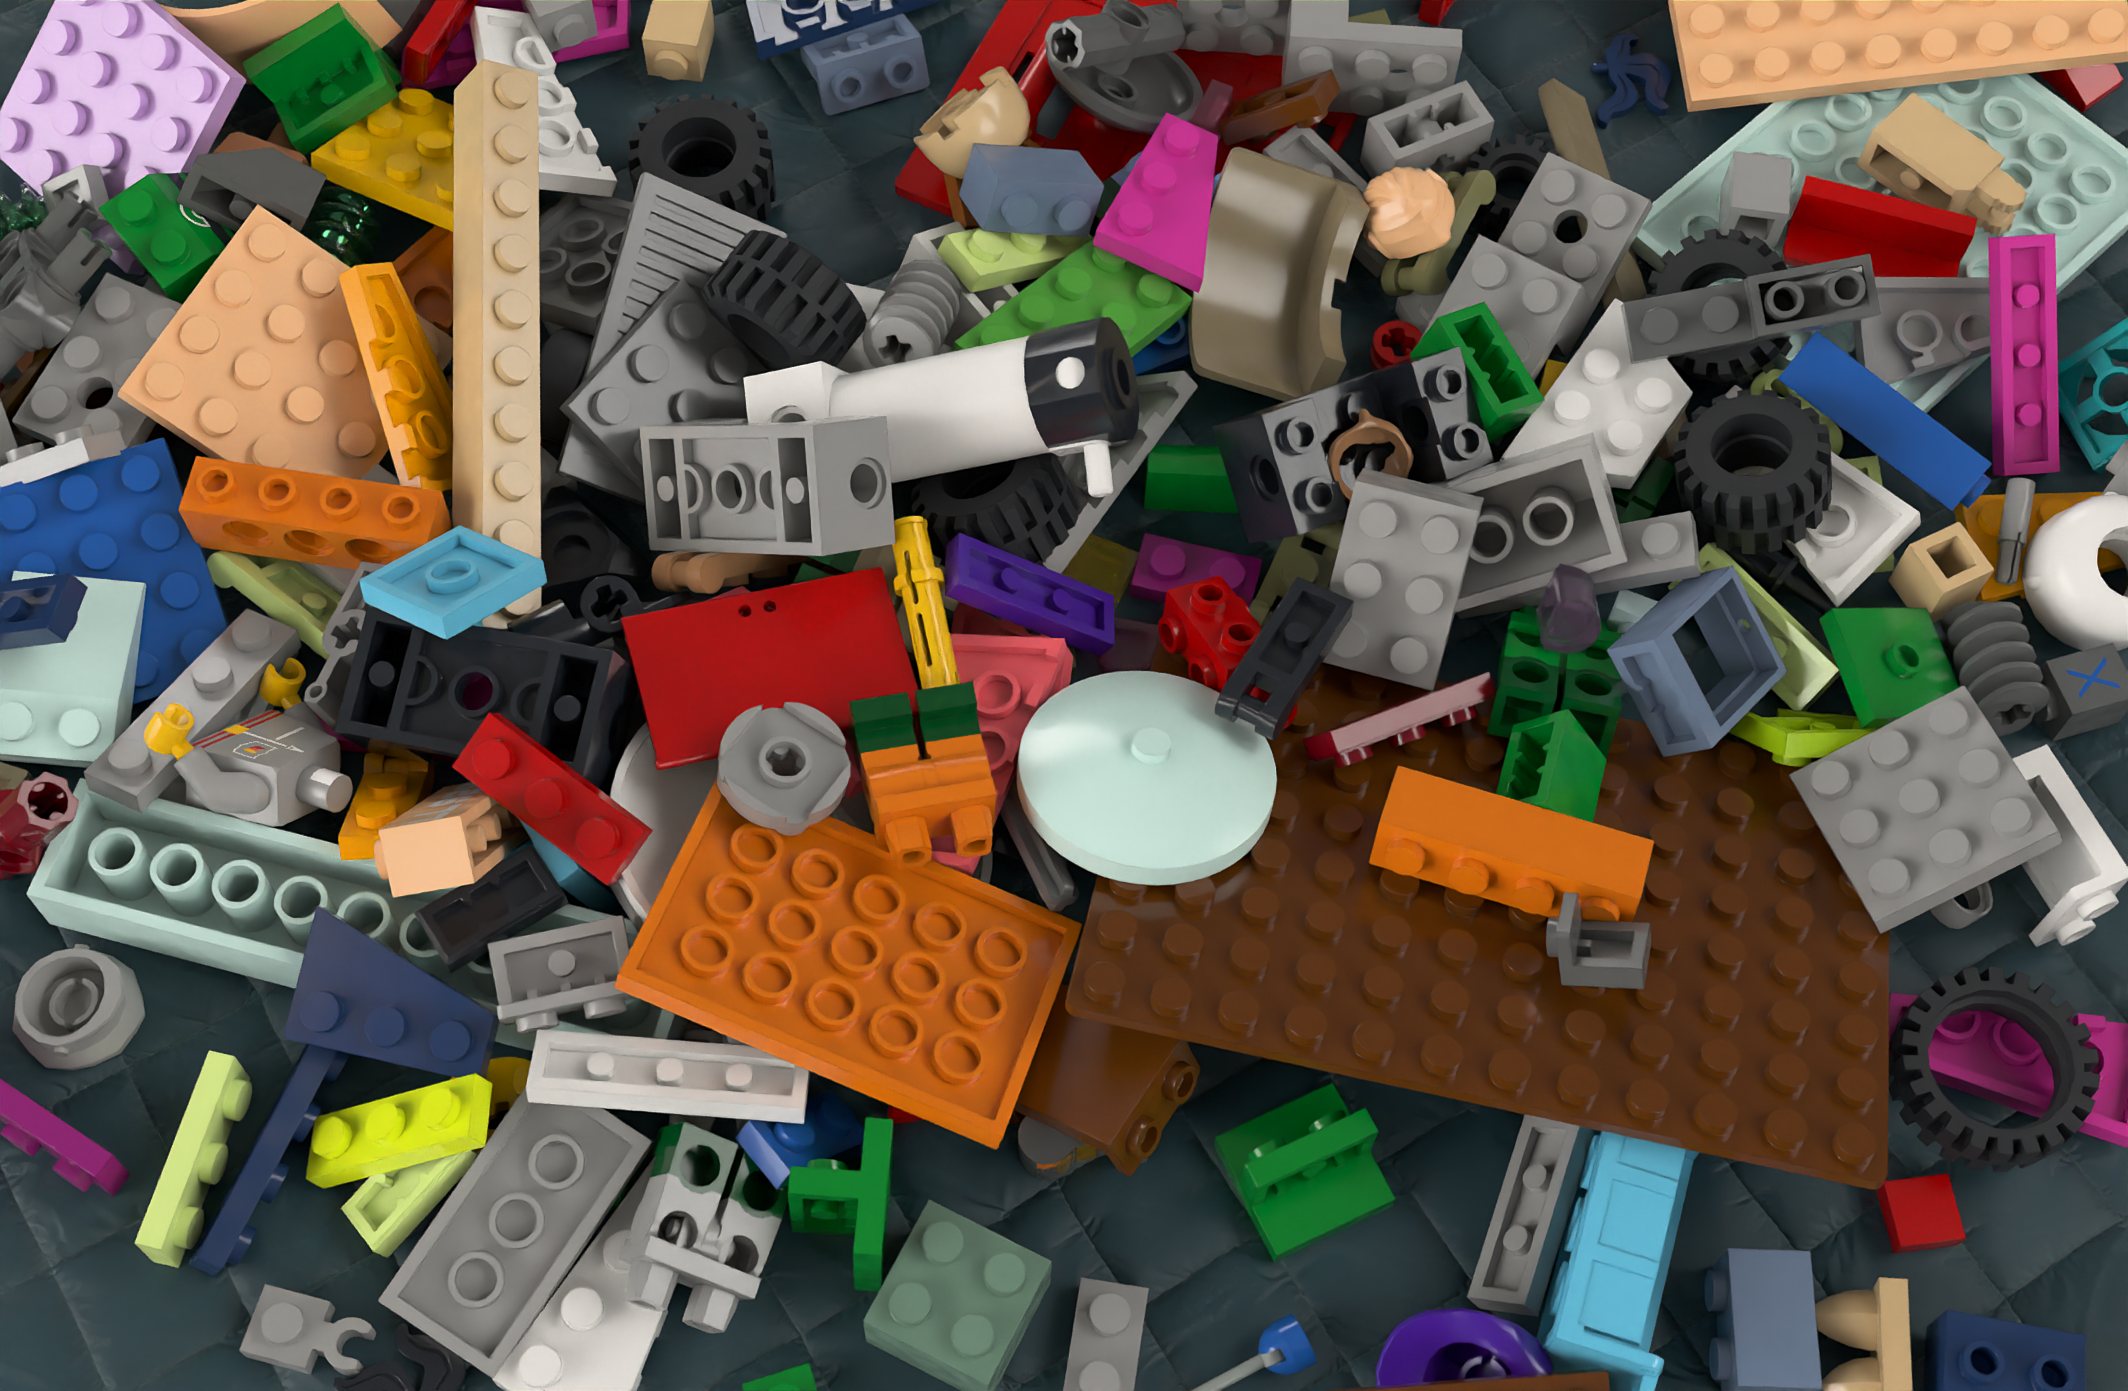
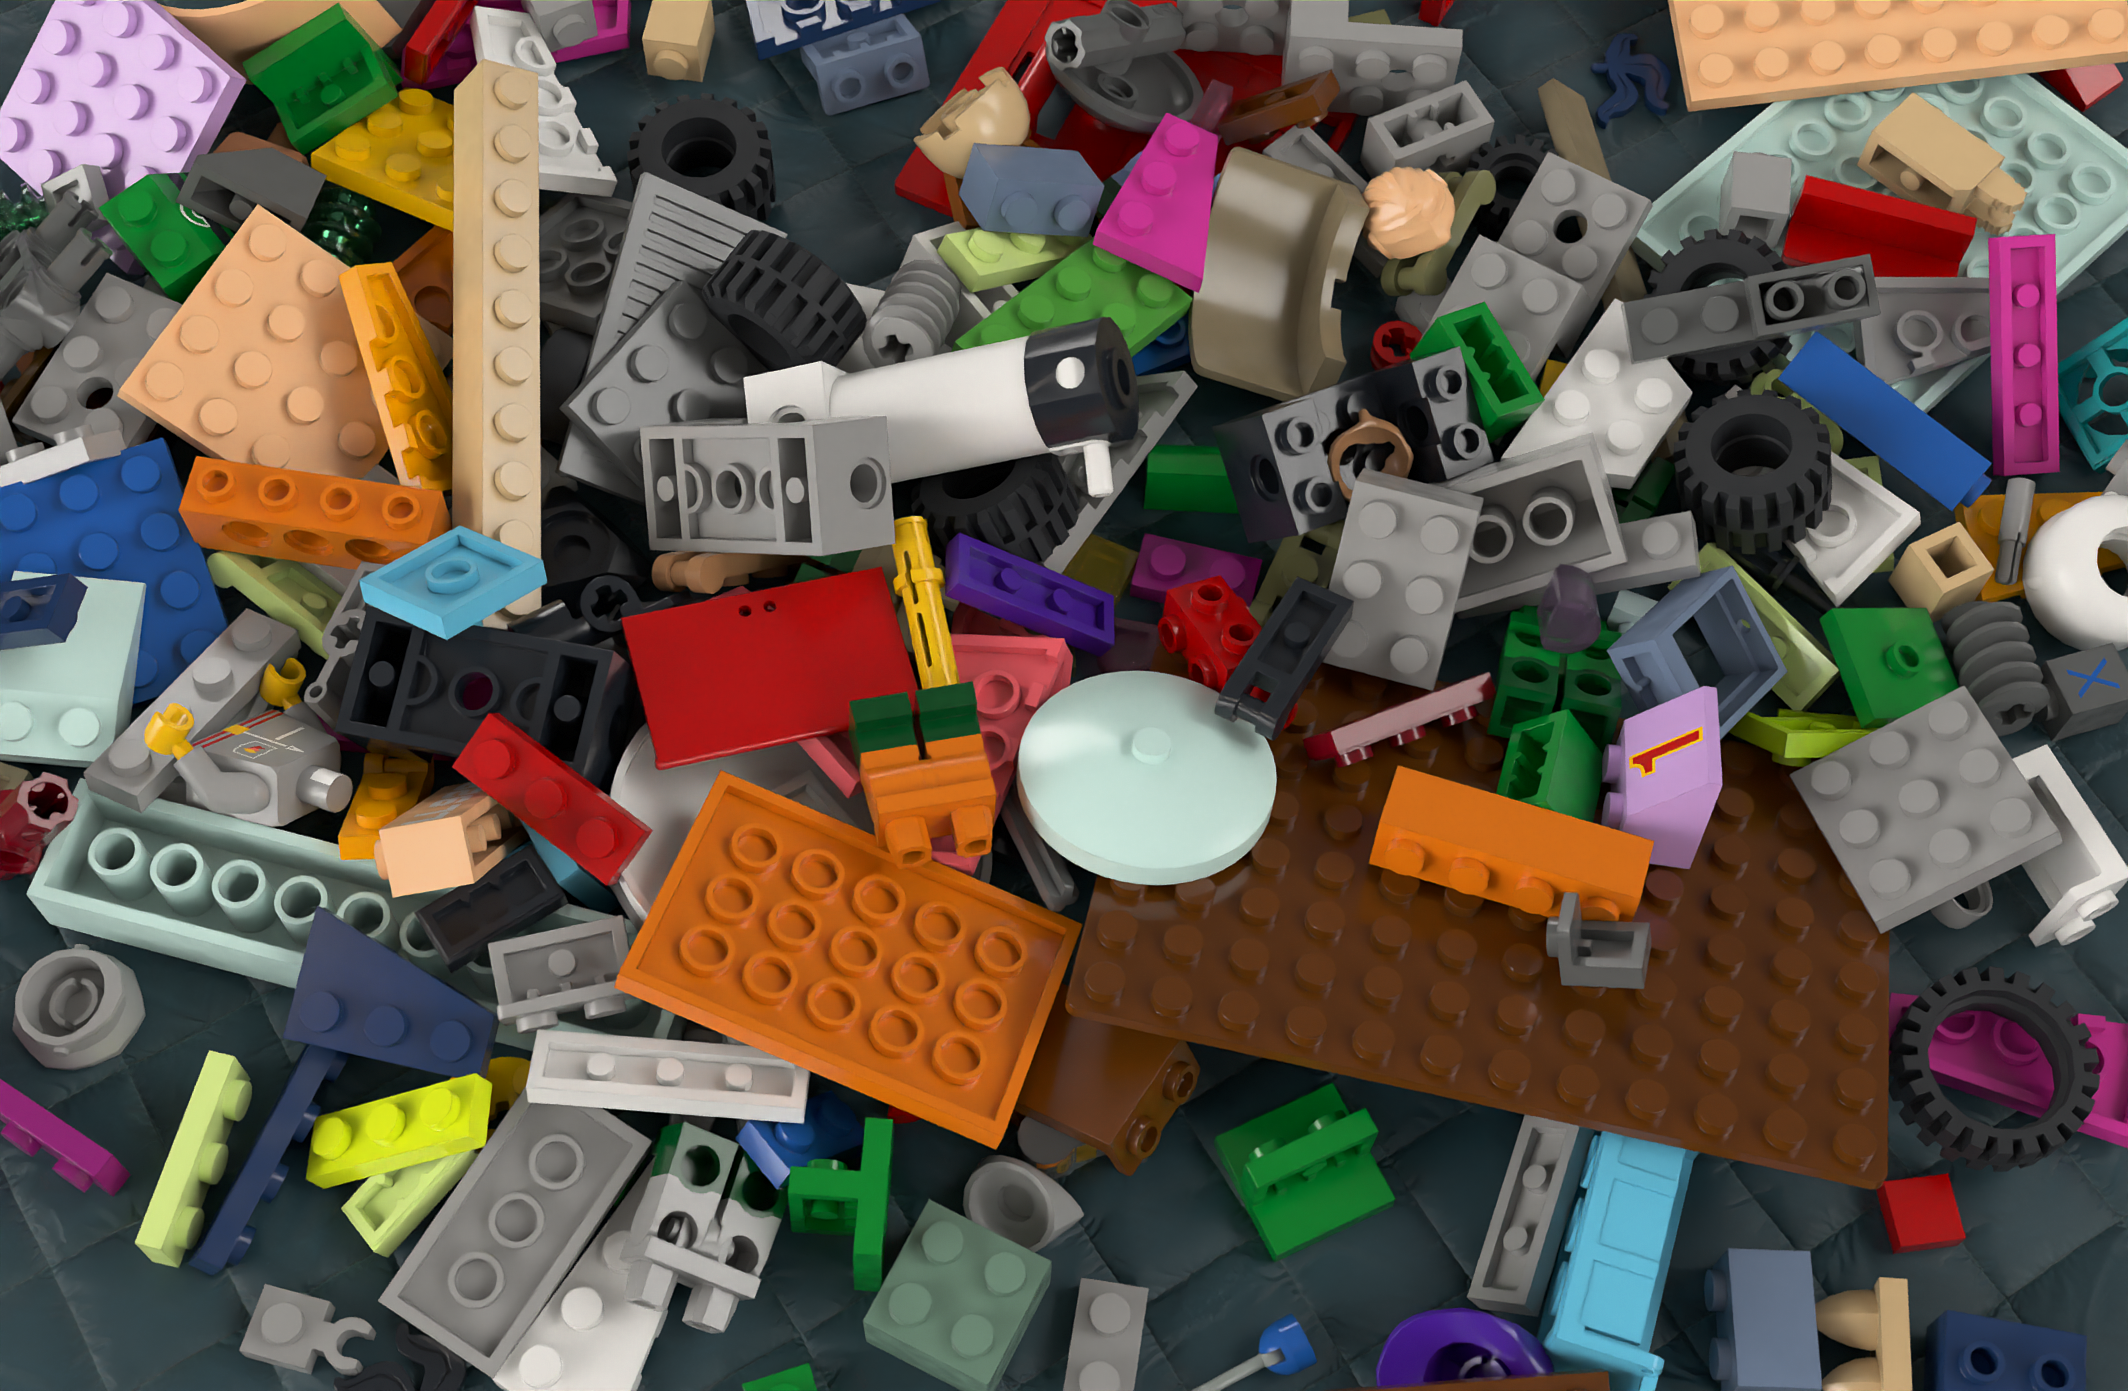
(774, 800): light grey plate -> none
(1019, 1202): none -> light grey piece
(1666, 775): none -> lavender slope

